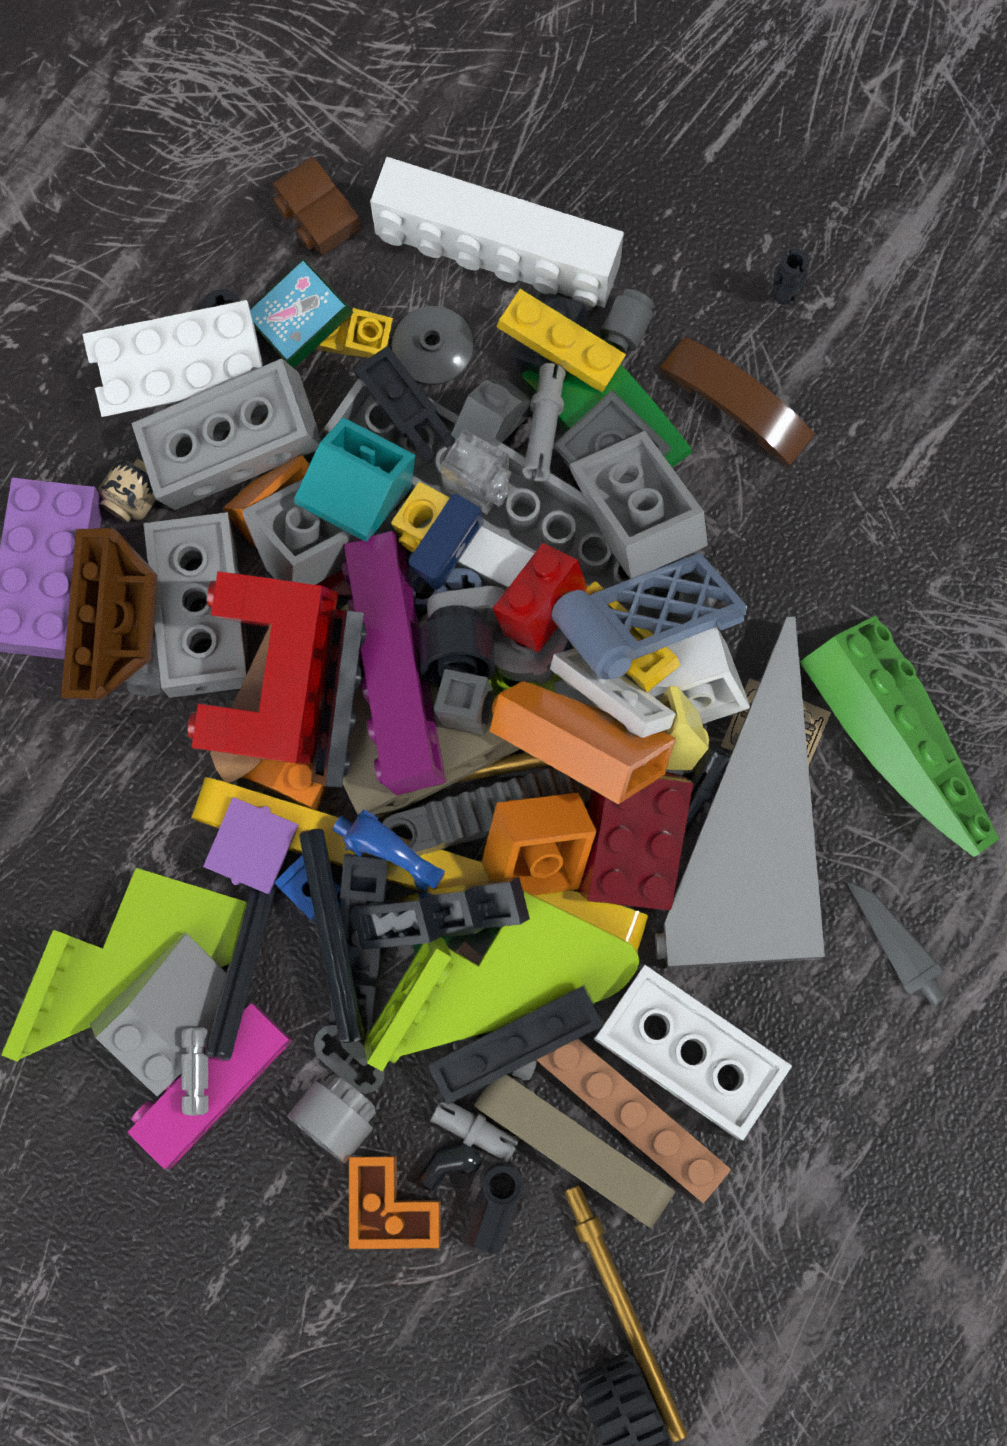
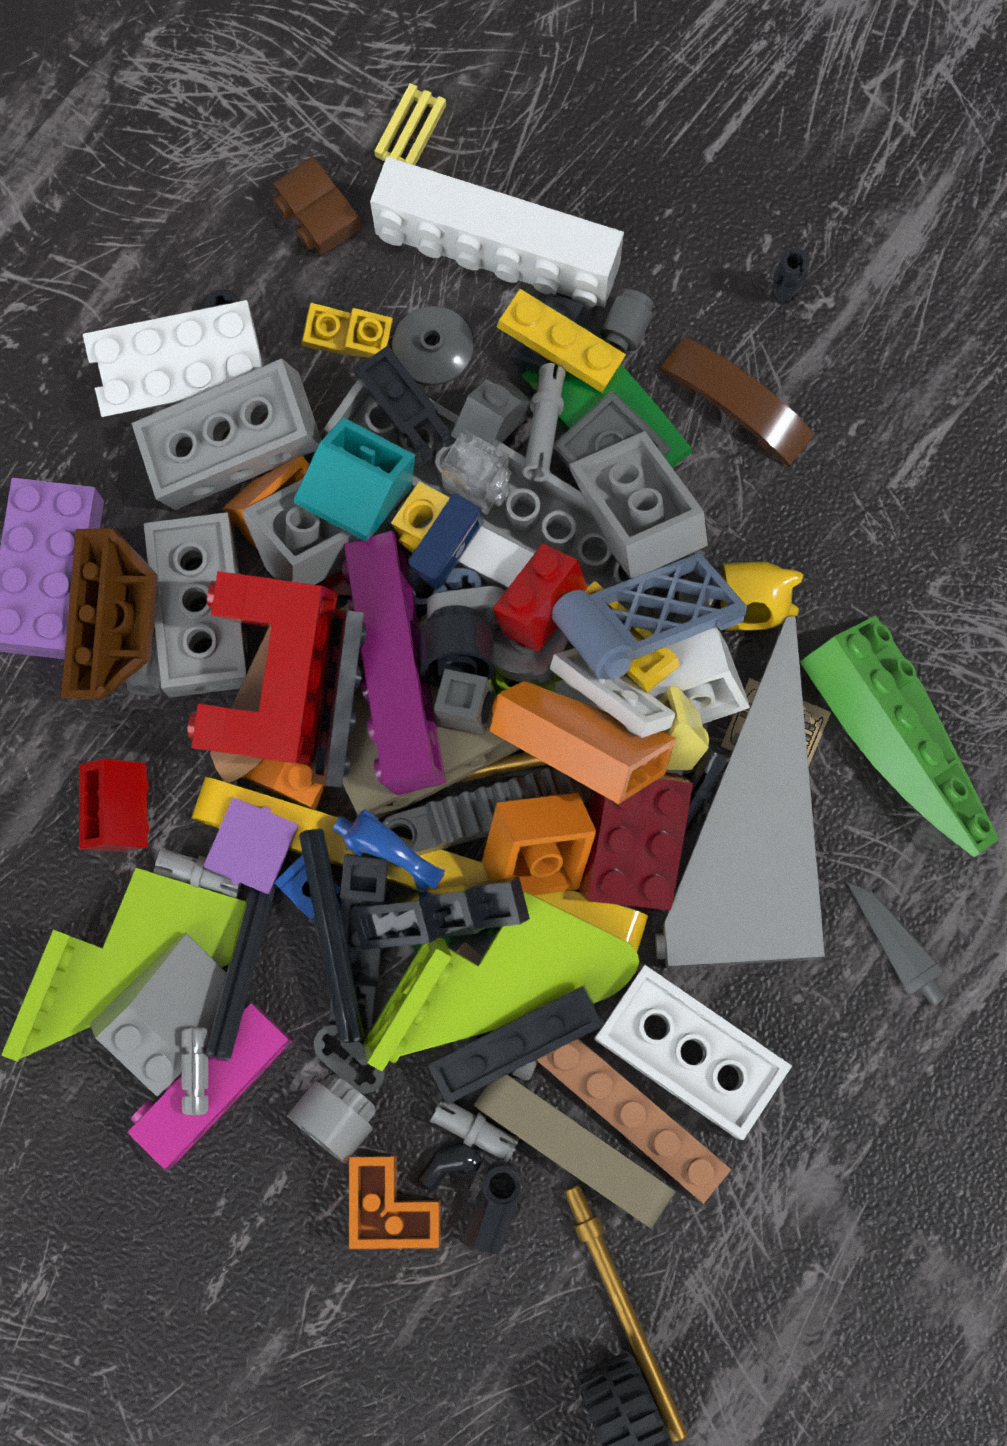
(113, 805): none -> red brick
(127, 491): tan head -> none
(192, 872): none -> light grey pin
(299, 313): tile -> none
(424, 99): none -> light yellow tile
(764, 590): none -> yellow piece

